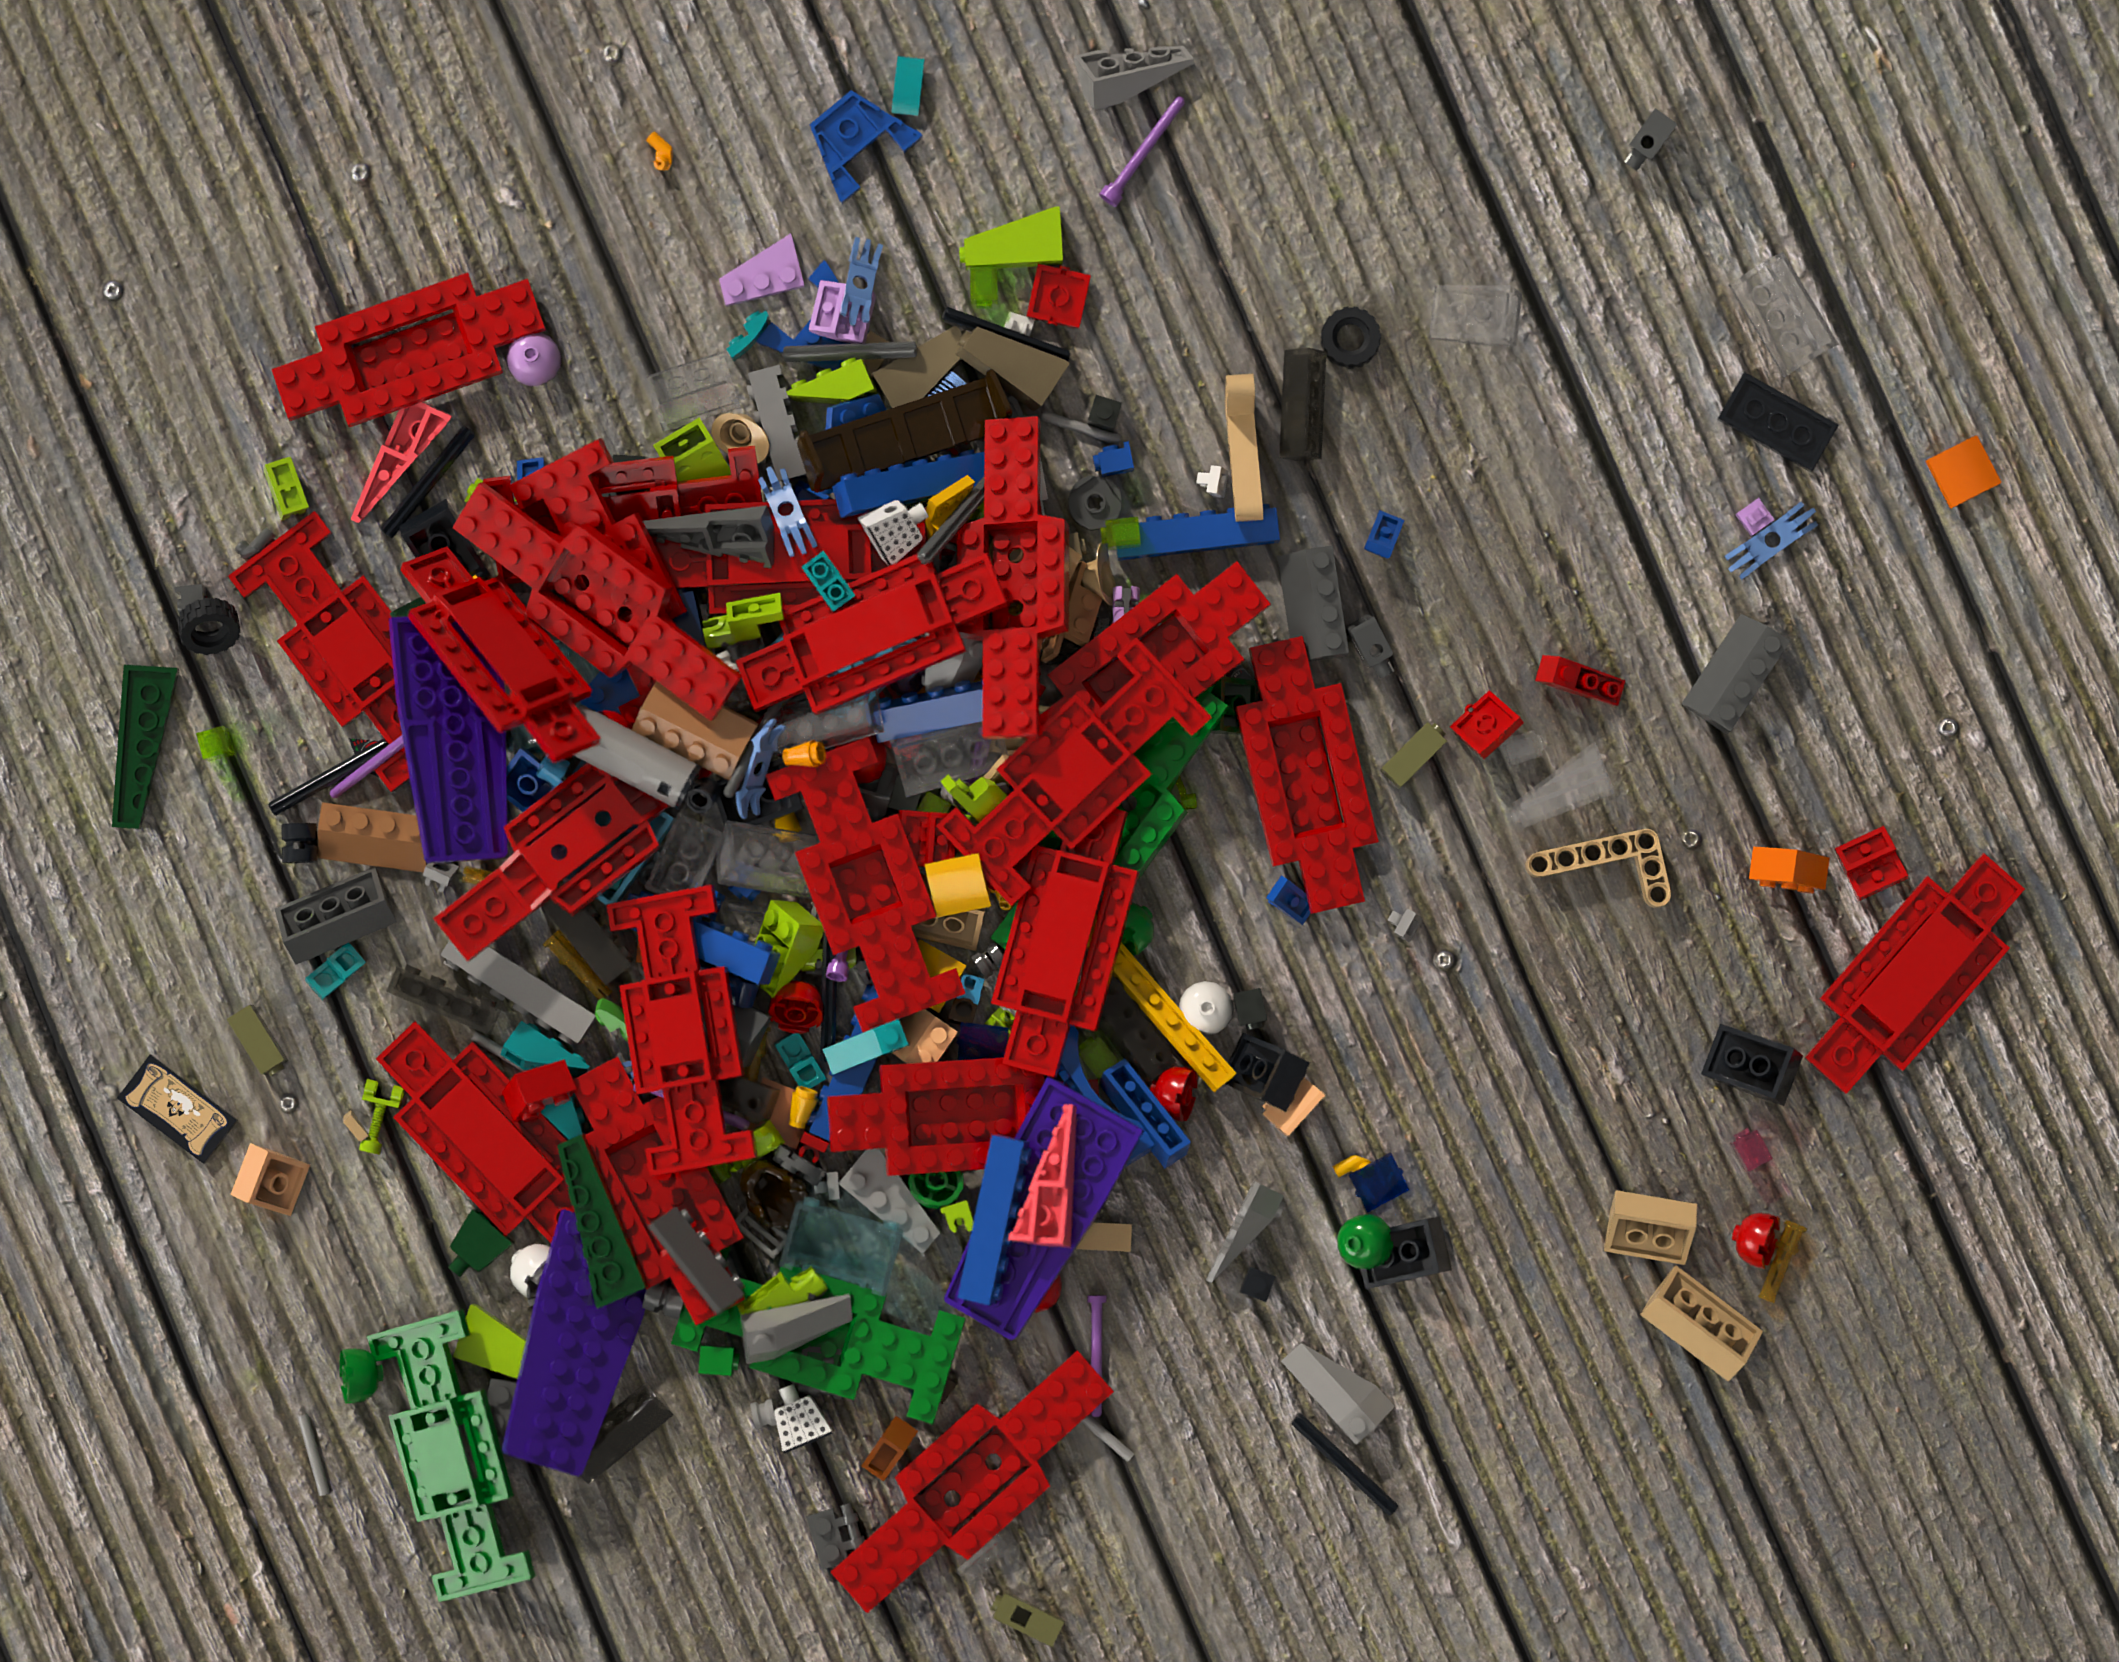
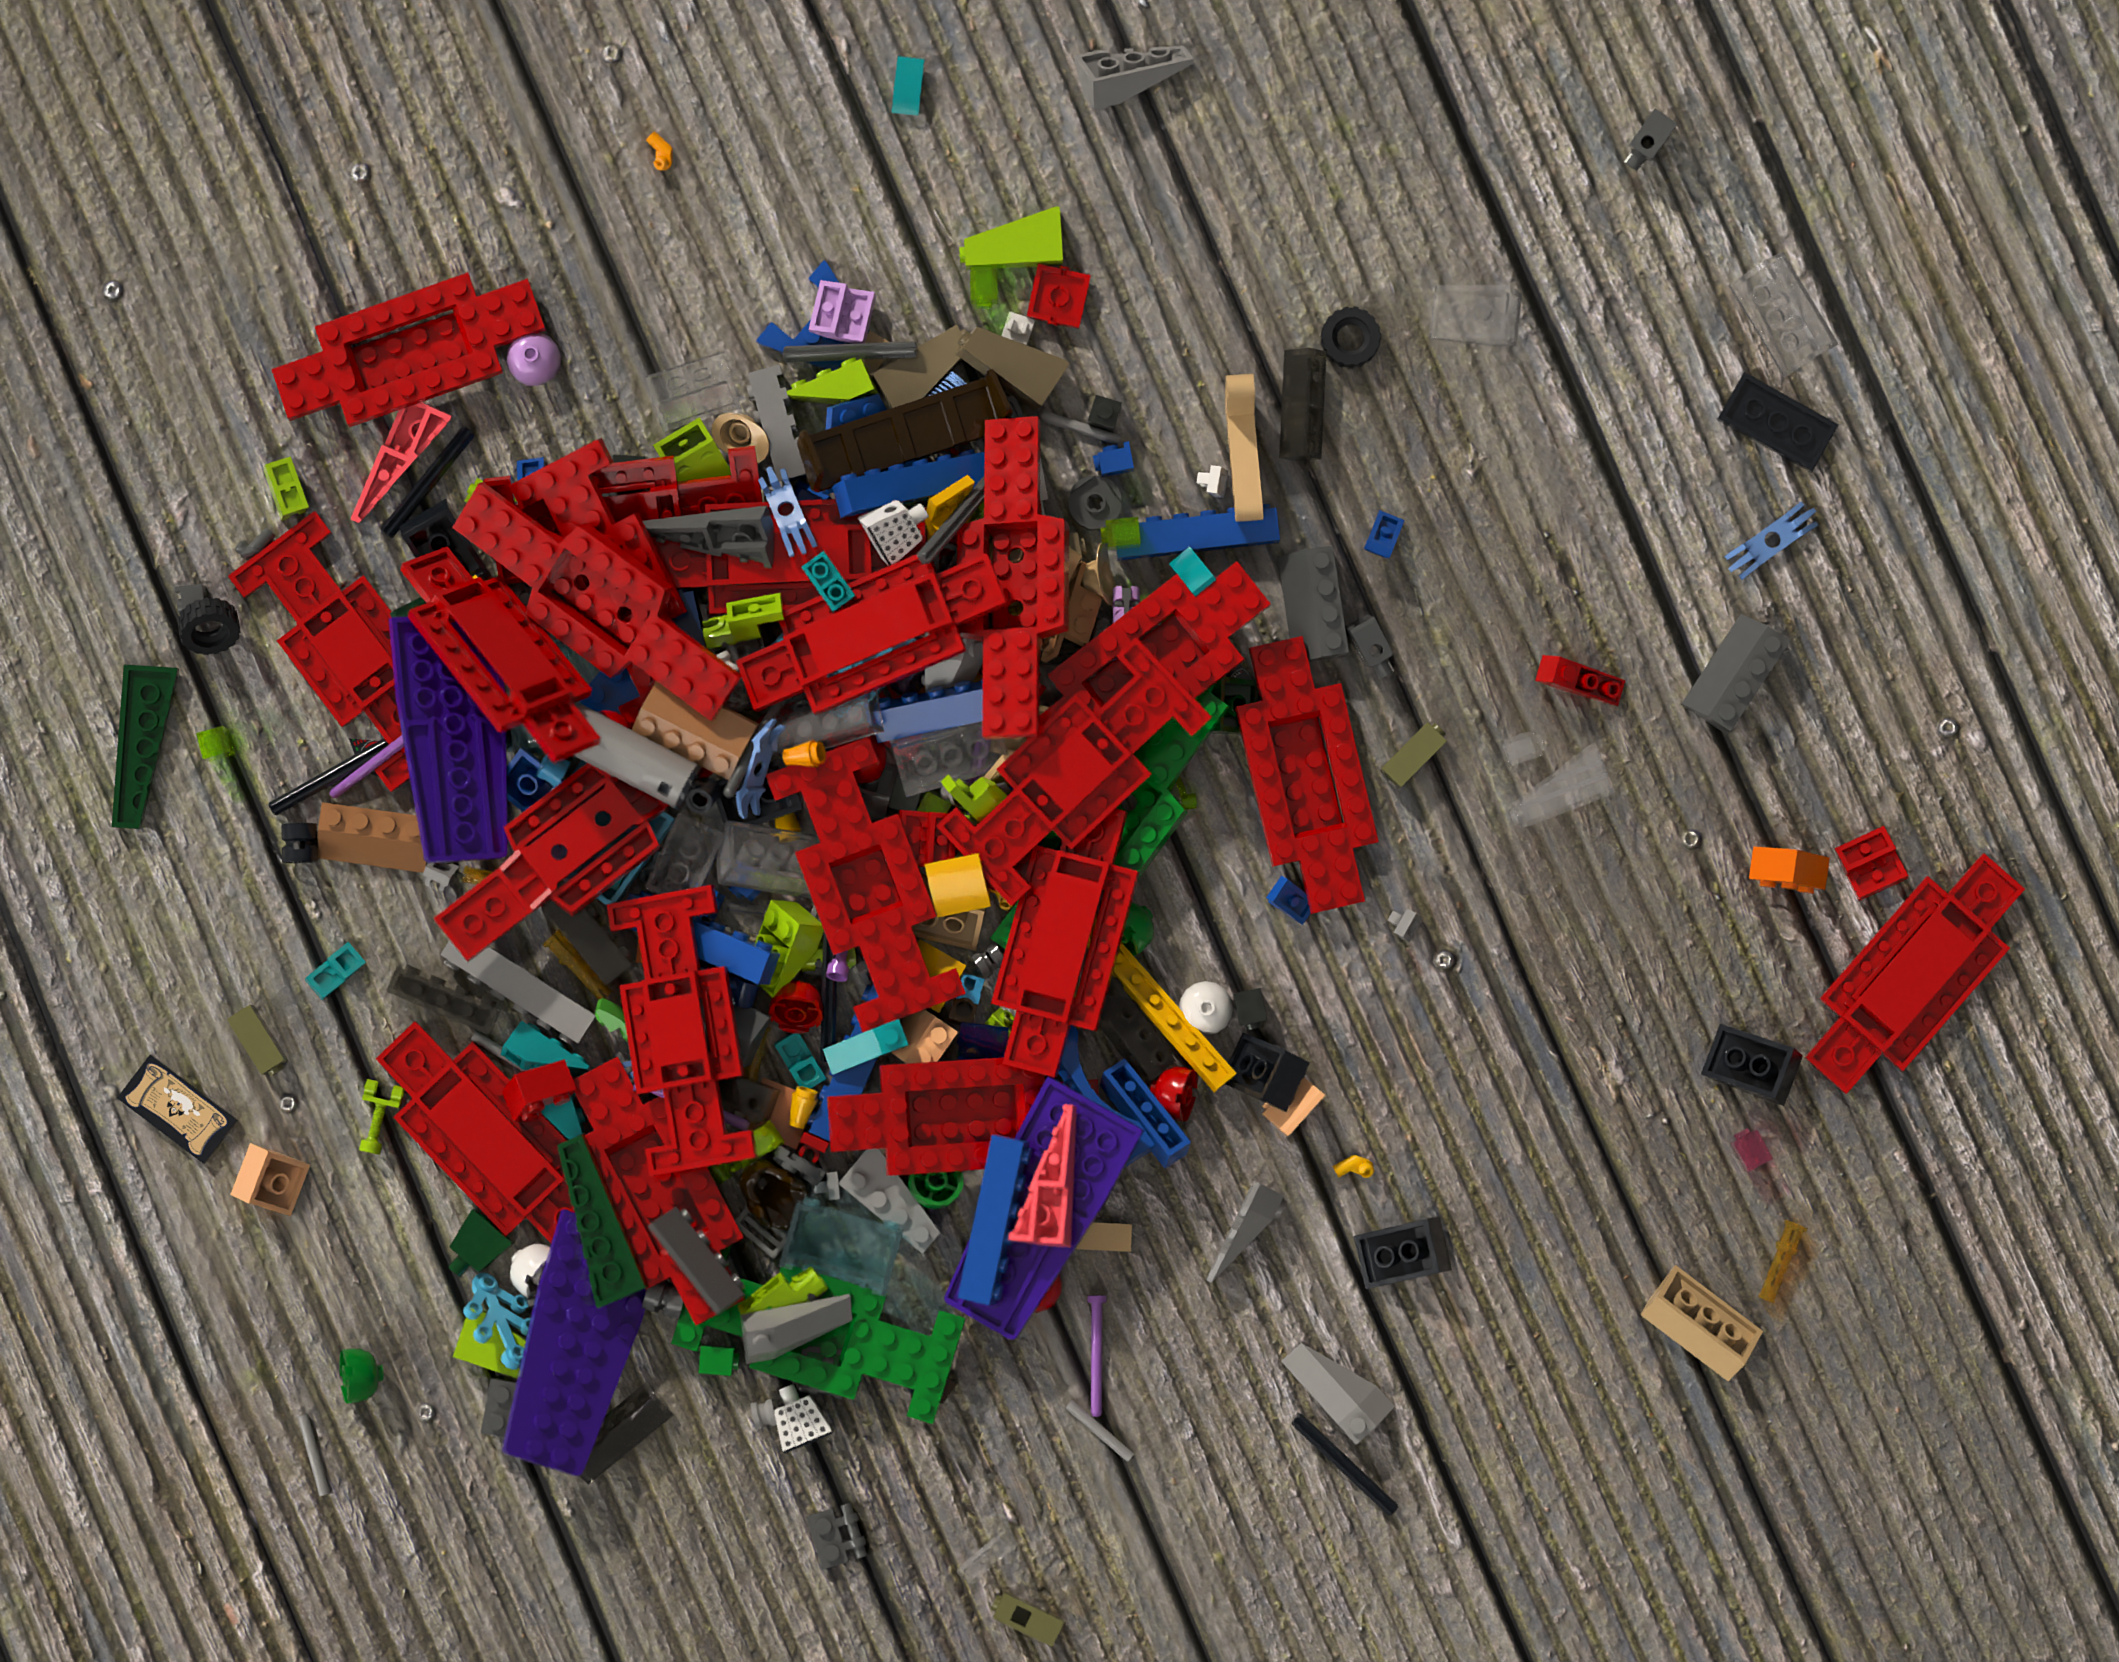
(335, 915): dark grey slope -> none
(355, 1126): tan tile -> none
(437, 1461): piece -> none
(486, 1287): none -> medium azure plant
(754, 327): teal slope -> none
(764, 275): lavender wing -> none
(851, 128): blue wing -> none
(864, 270): medium blue piece -> none
(889, 1448): dark orange slope -> none
(928, 1521): red piece -> none
(957, 1212): lime hinge -> none
(970, 322): black axle -> none
(1097, 1056): clear neon green brick -> none
(1113, 192): medium lavender piece -> none
(1192, 571): none -> teal slope
(1257, 1284): black brick -> none
(1365, 1241): green cylinder -> none
(1379, 1182): clear blue piece -> none
(1486, 724): red plate -> none
(1606, 855): tan beam -> none
(1650, 1227): tan slope -> none
(1754, 517): lavender tile -> none
(1756, 1239): red cylinder -> none
(1963, 471): orange slope -> none

